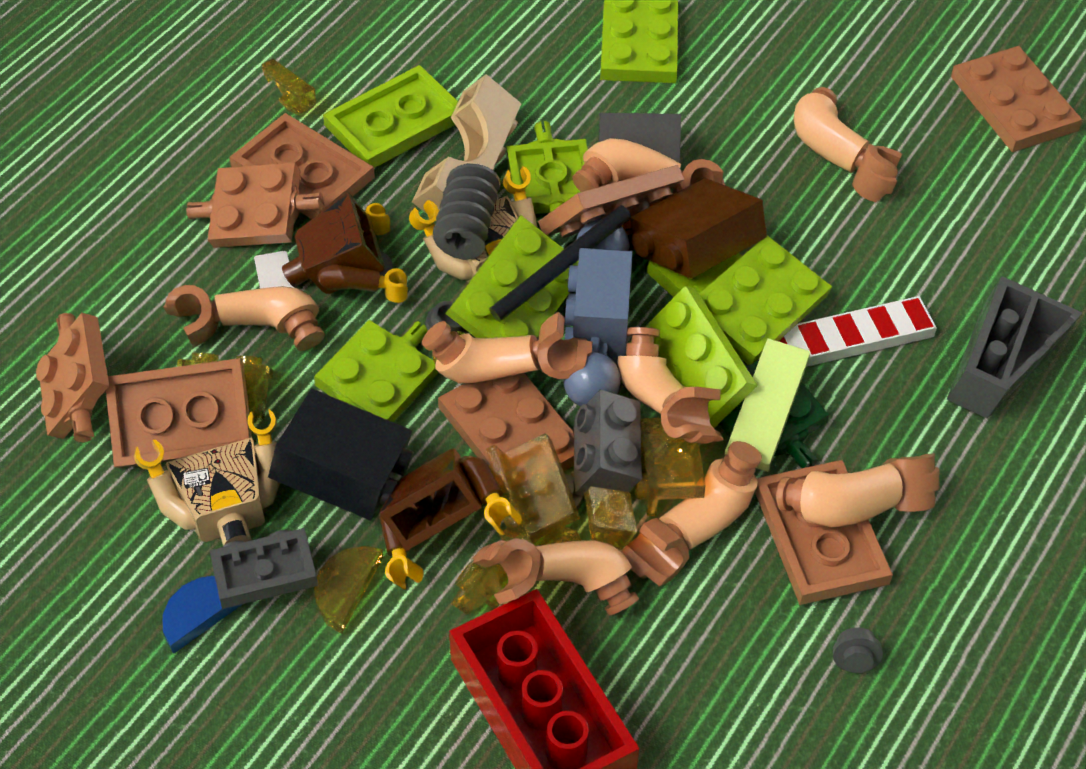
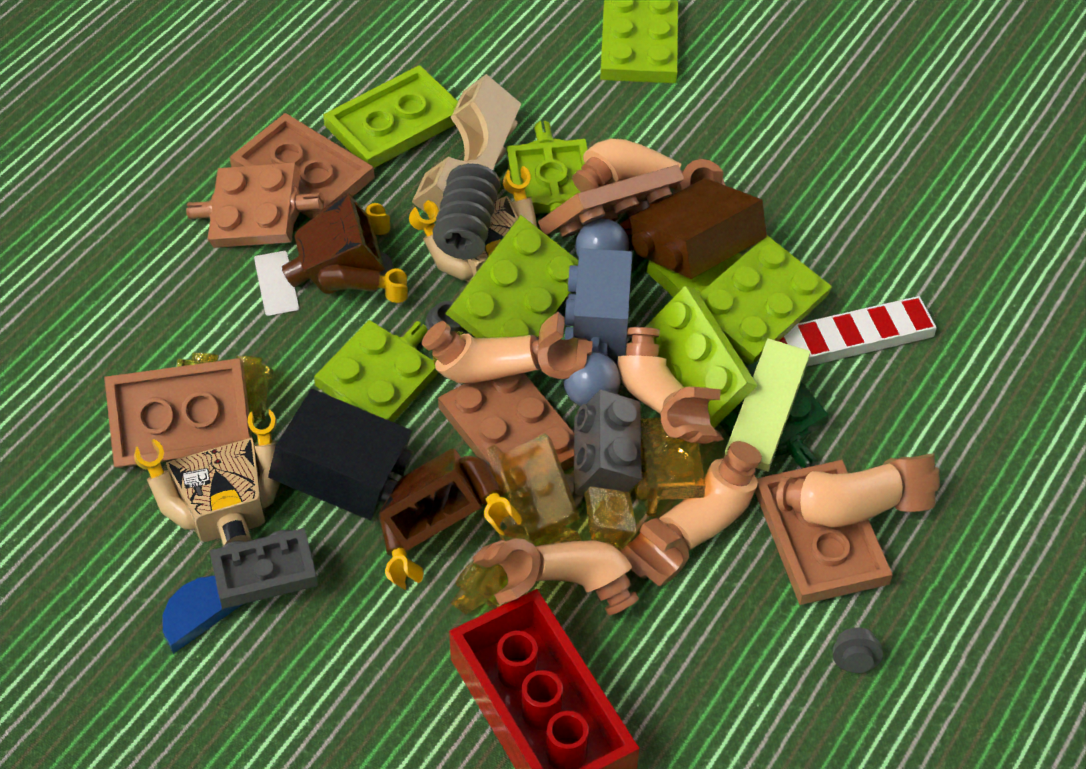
(73, 377): nougat plate -> none
(279, 307): piece -> none
(296, 93): clear yellow tile -> none
(344, 582): clear yellow tile -> none
(559, 263): black bar -> none
(651, 130): dark grey brick -> none
(830, 138): piece -> none
(1007, 344): dark grey wedge -> none
(1016, 98): nougat plate -> none

